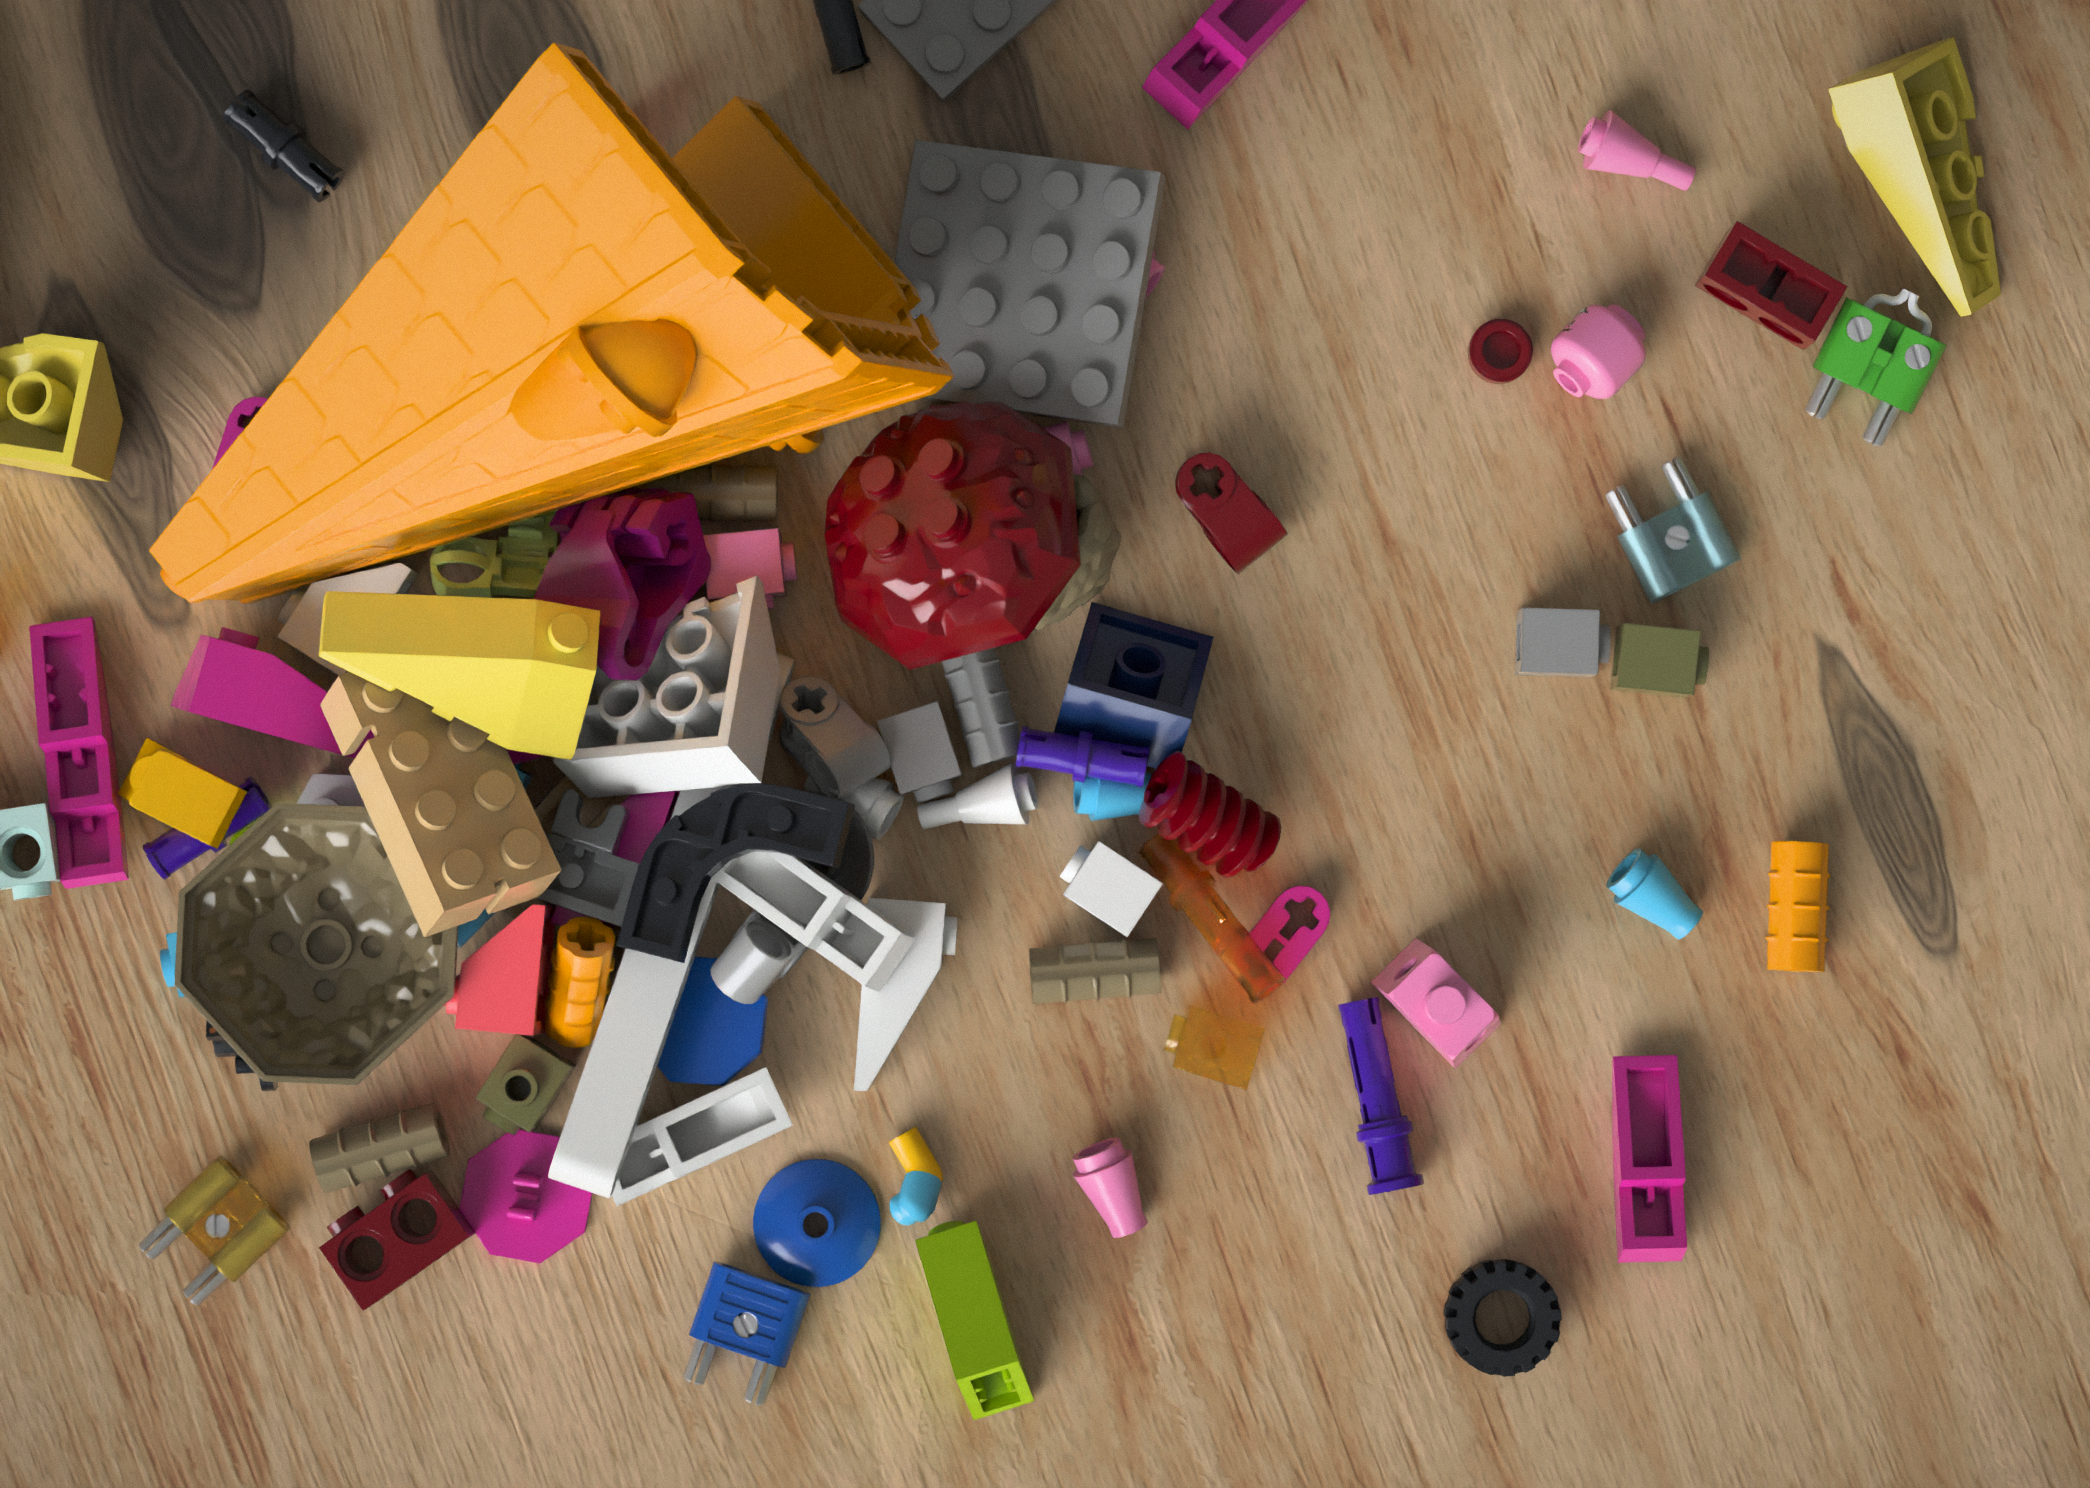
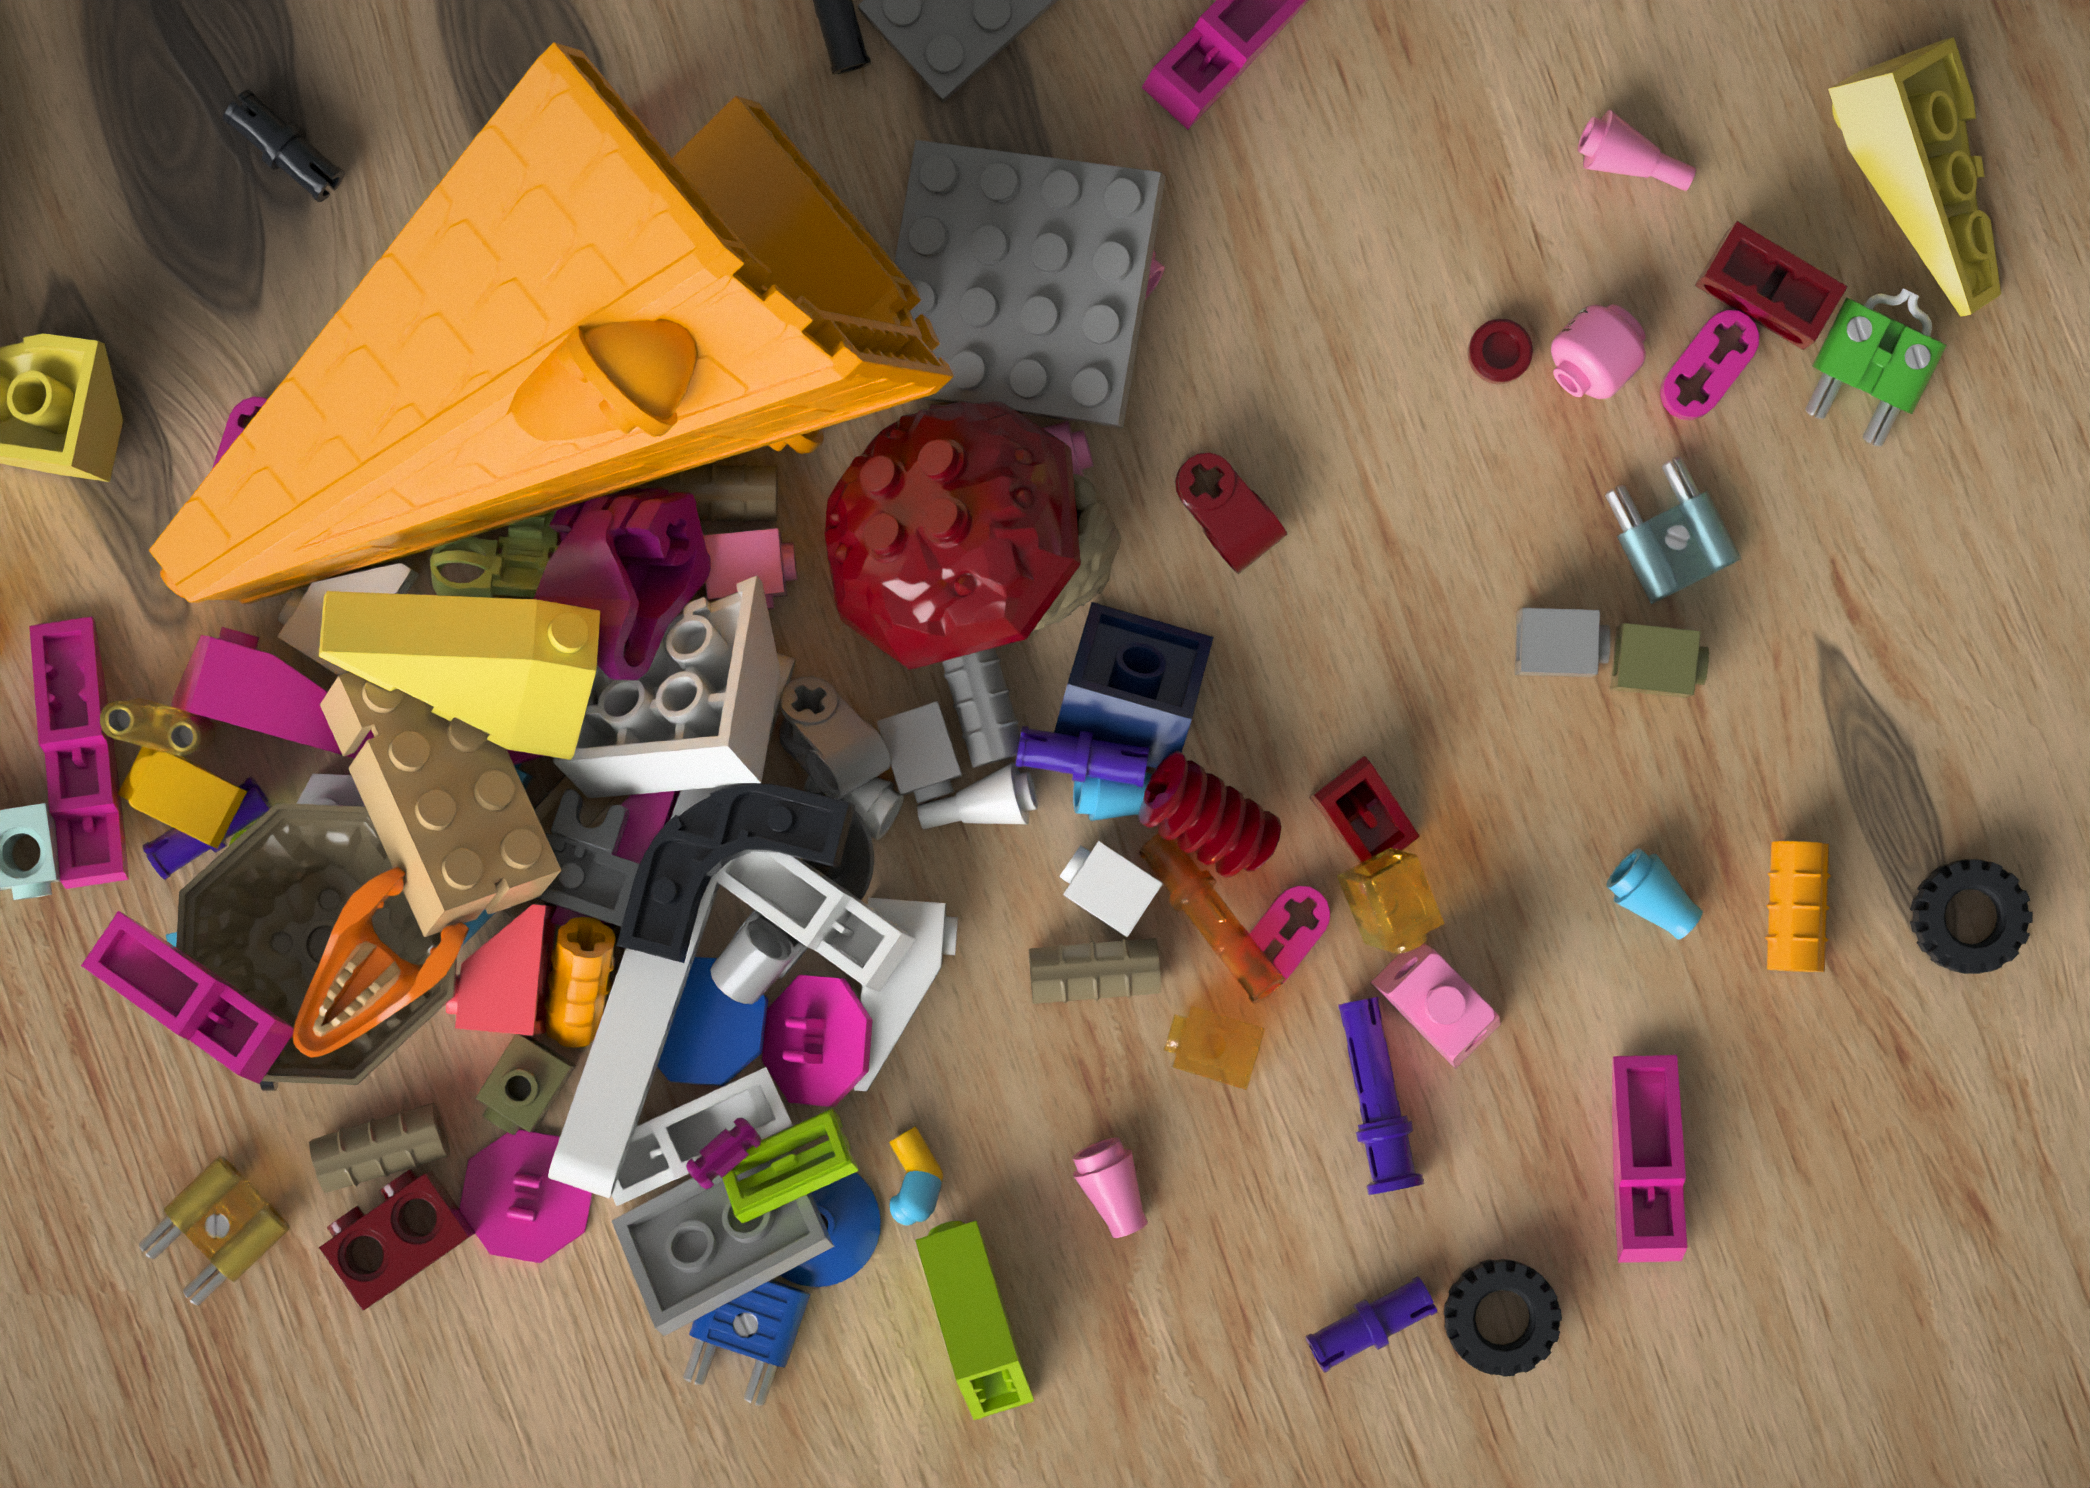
(157, 726): none -> clear yellow piece
(188, 998): none -> dark pink slope
(362, 977): none -> orange animal
(698, 1256): none -> light grey plate
(723, 1153): none -> magenta piece
(817, 1040): none -> dark pink piece
(837, 1166): none -> lime tile
(1364, 811): none -> dark red slope
(1371, 1324): none -> dark purple pin
(1391, 901): none -> clear yellow brick
(1697, 356): none -> dark pink beam
(2010, 907): none -> black tyre

